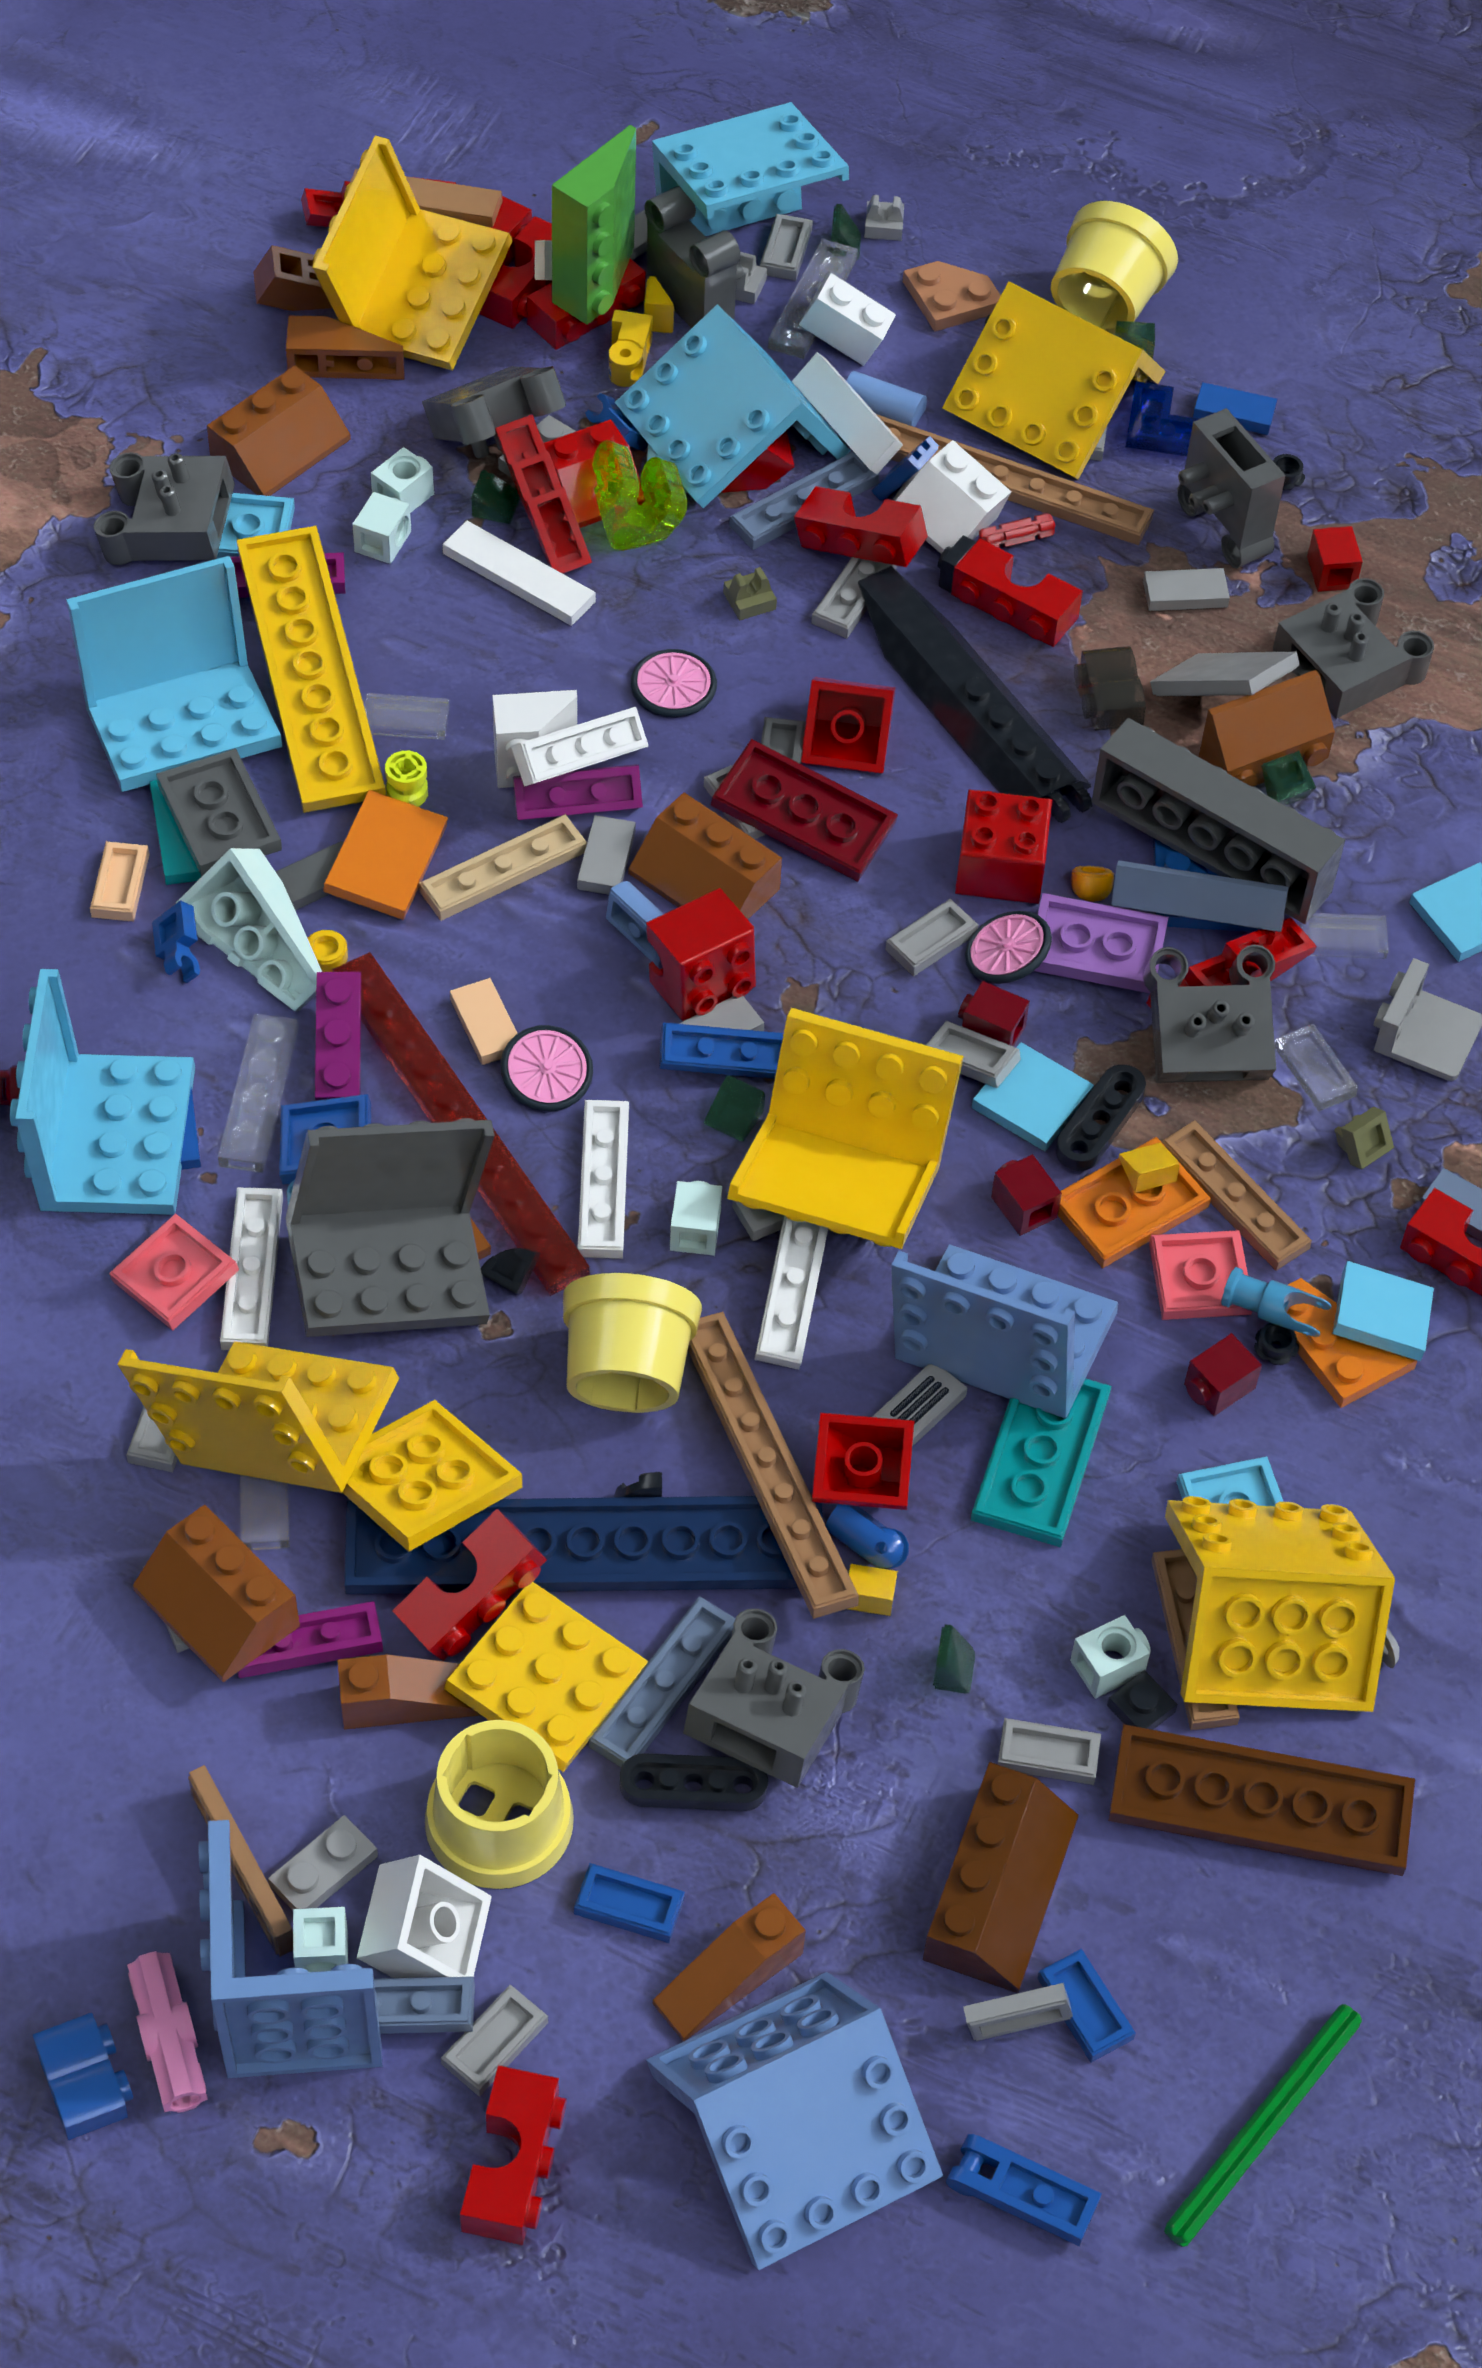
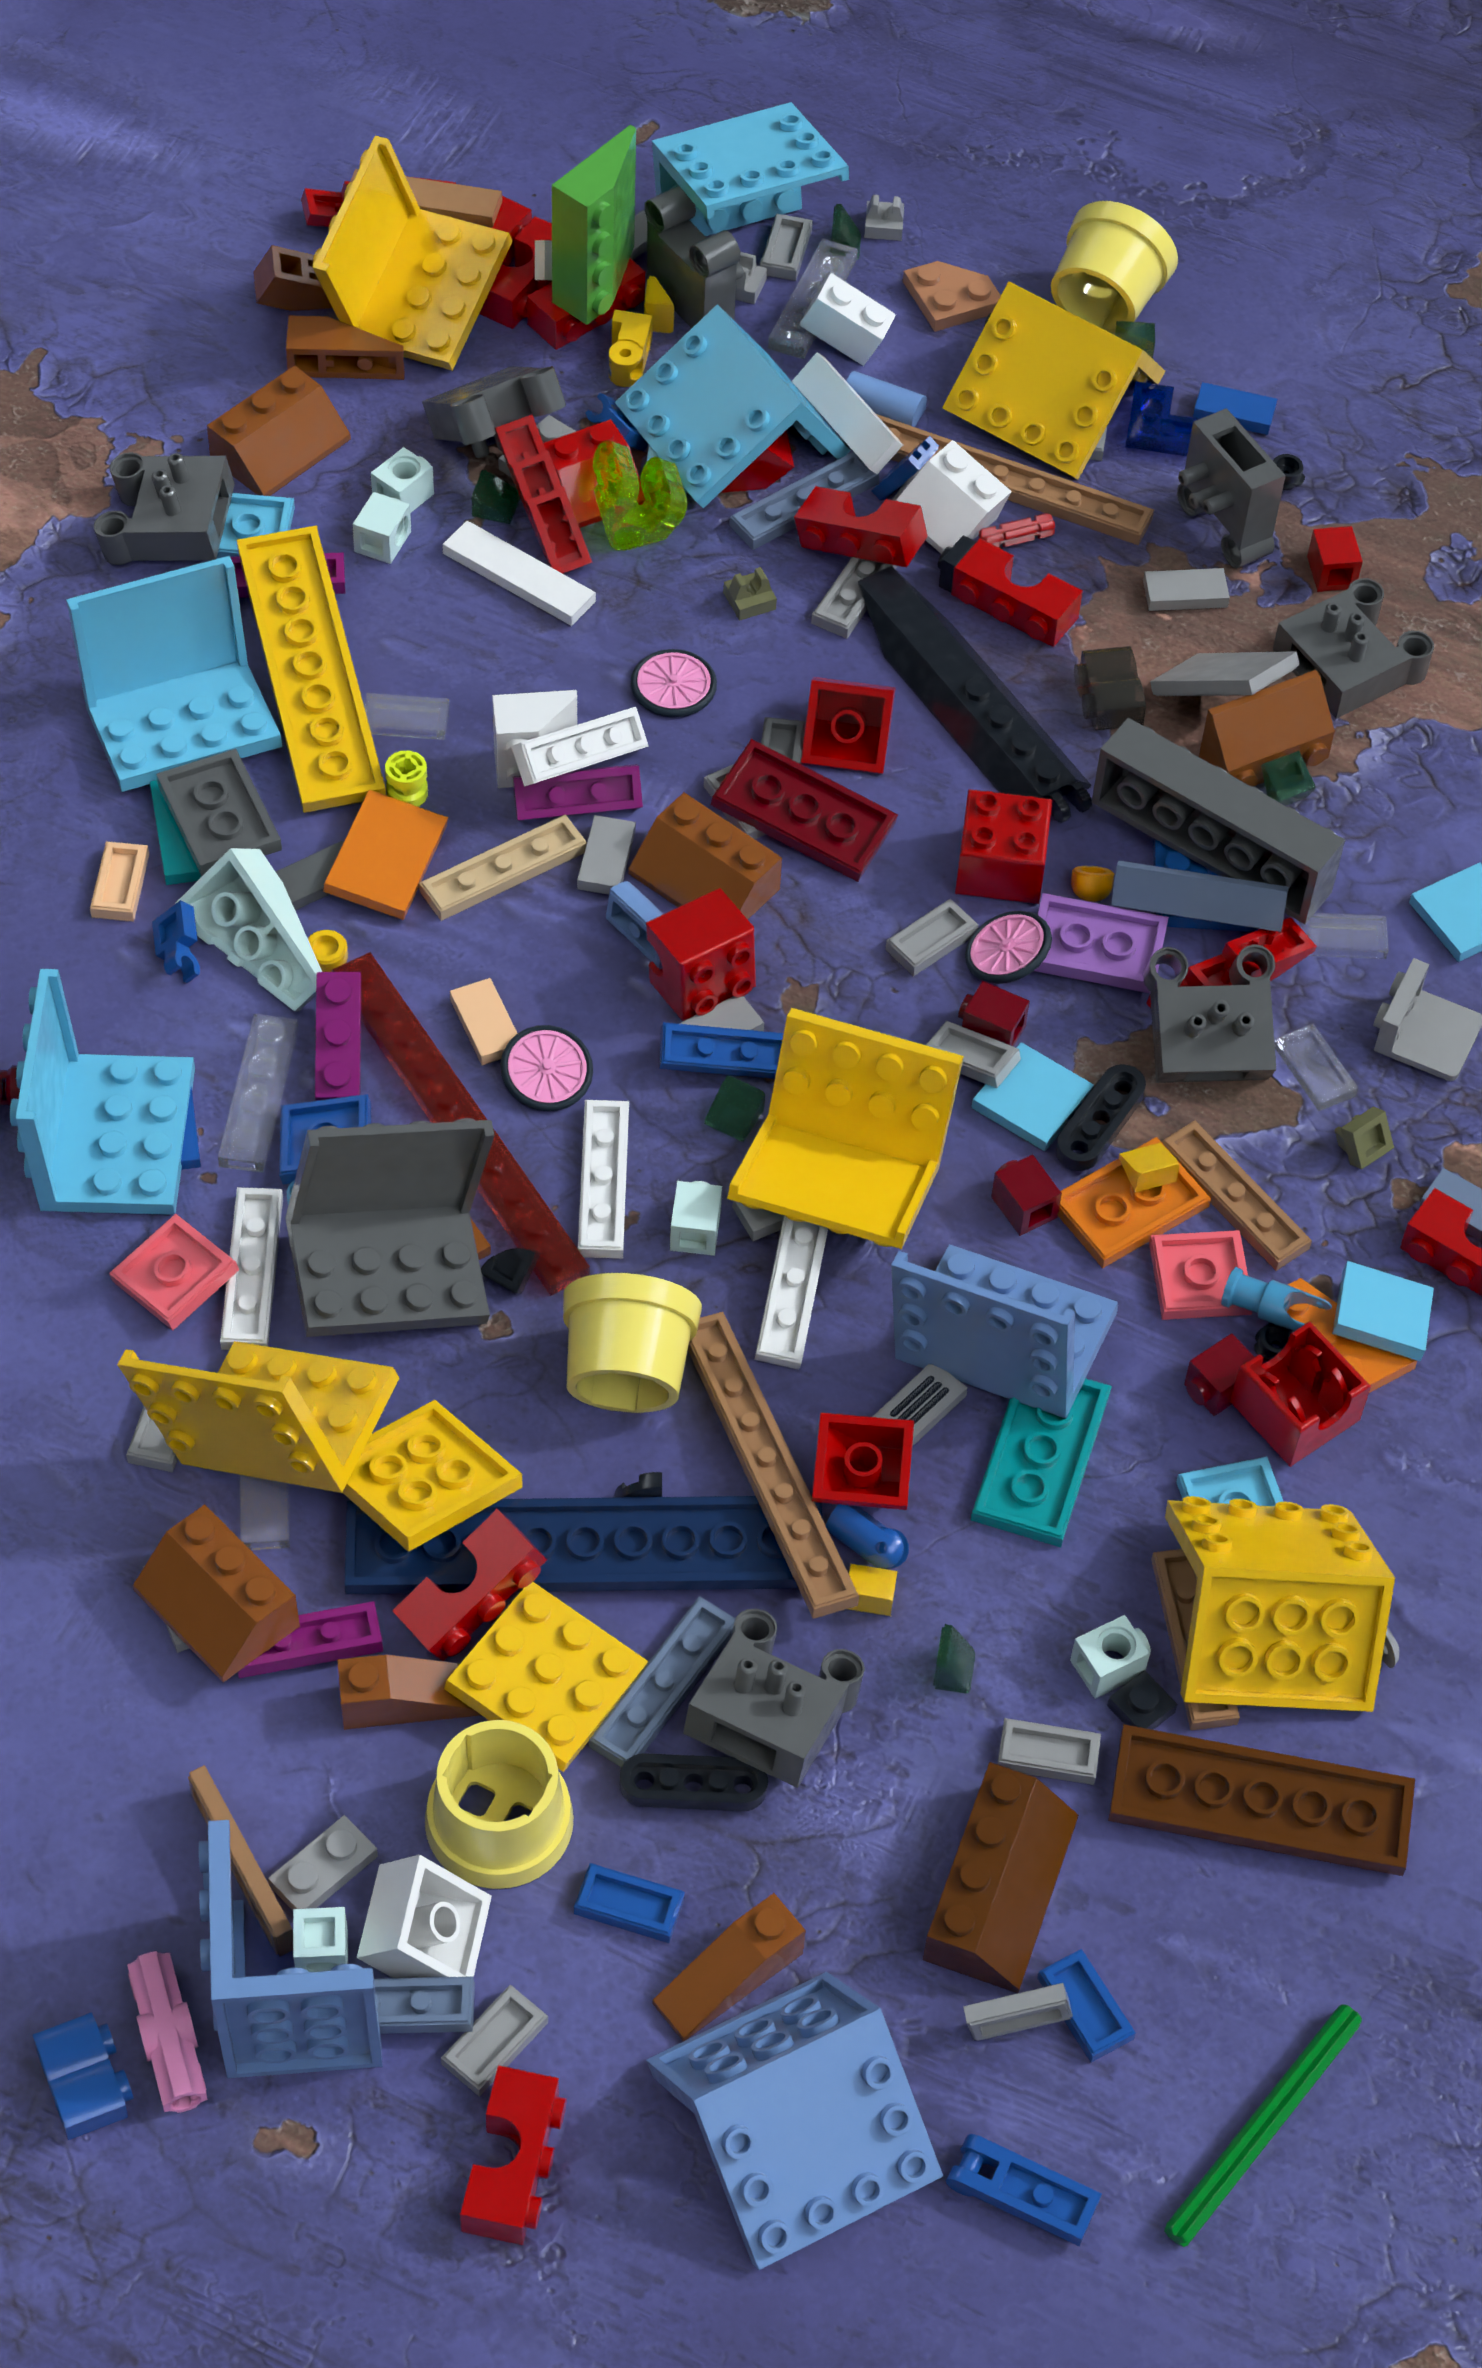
(1300, 1394): none -> red piece

